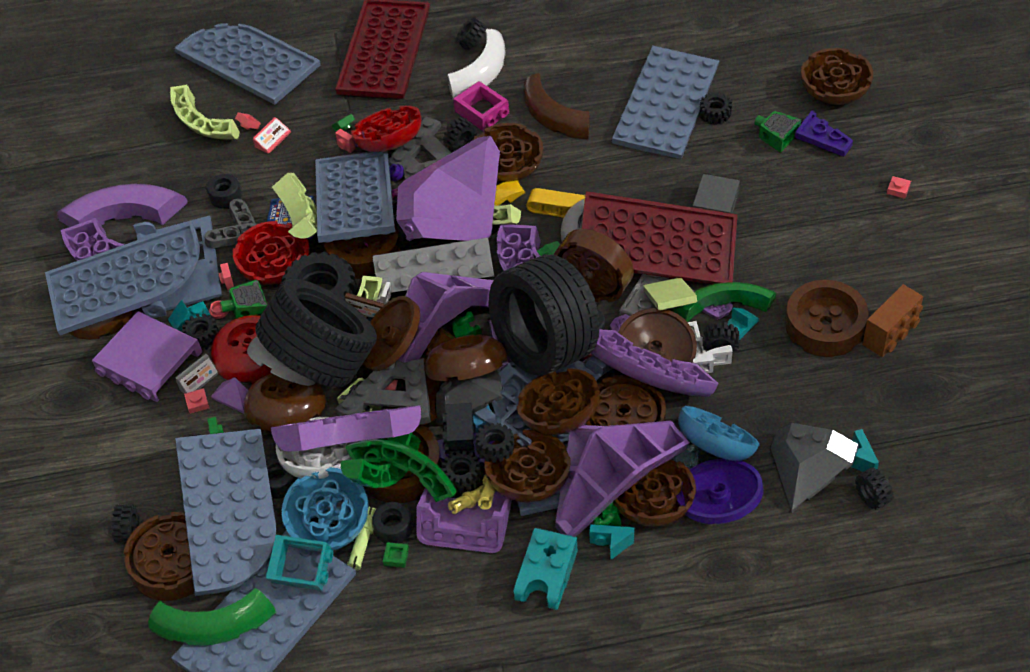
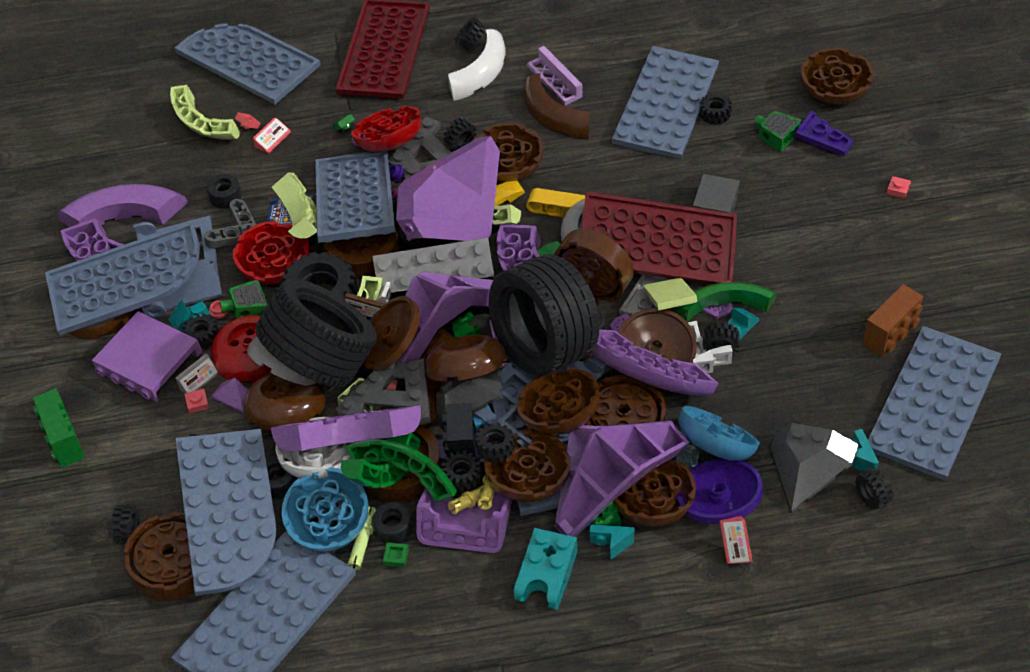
(58, 428): none -> green wedge
(211, 626): green brick -> none
(214, 427): green plate -> none
(225, 276): coral plate -> none
(278, 559): teal window -> none
(345, 140): coral plate -> none
(471, 96): dark pink window -> none
(560, 76): none -> lavender fence
(735, 540): none -> slope
(830, 301): reddish brown brick -> none
(933, 402): none -> sand blue plate

